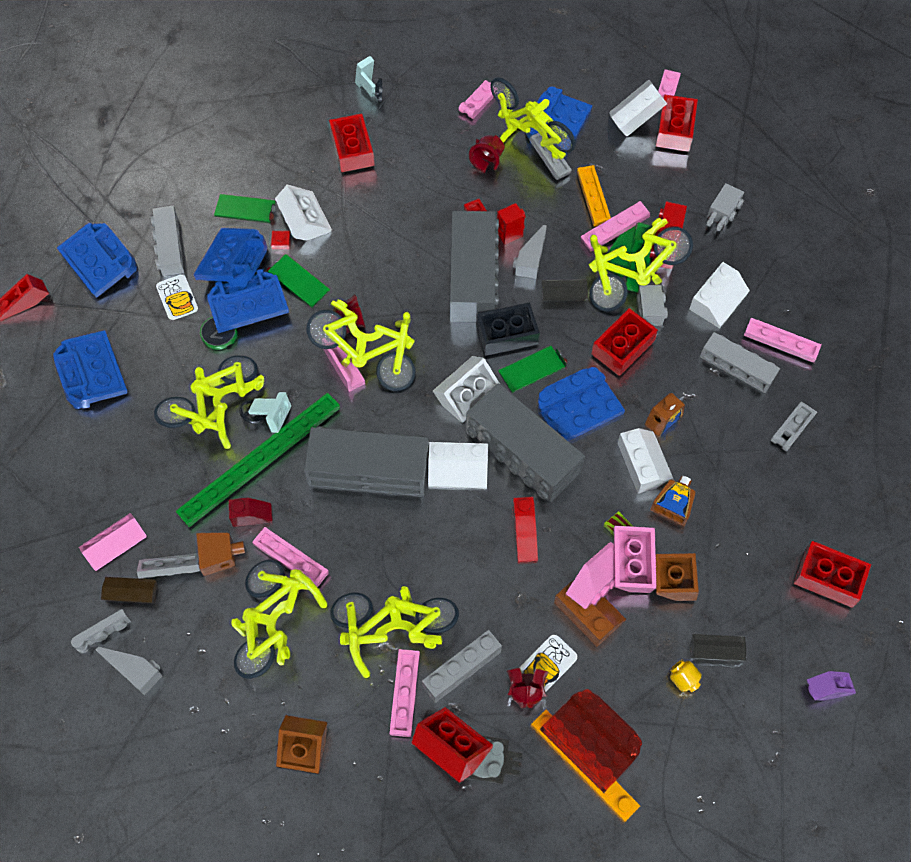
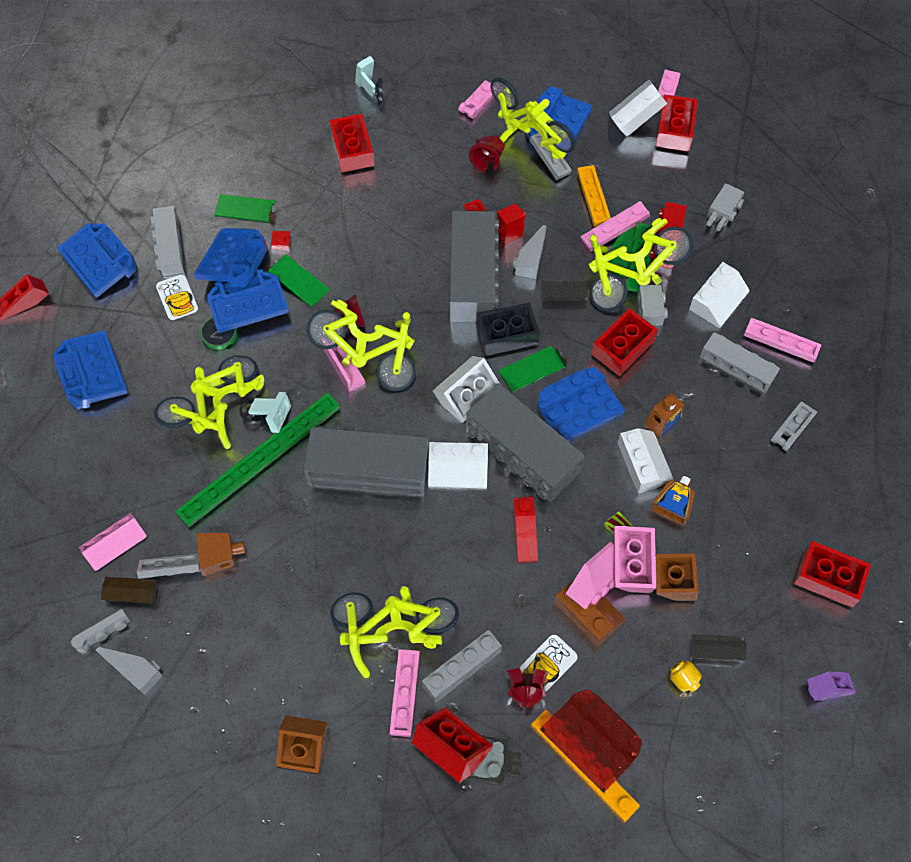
(249, 512): dark red slope -> none
(263, 580): neon yellow piece -> none
(289, 555): bright pink plate -> none
(302, 213): white slope -> none

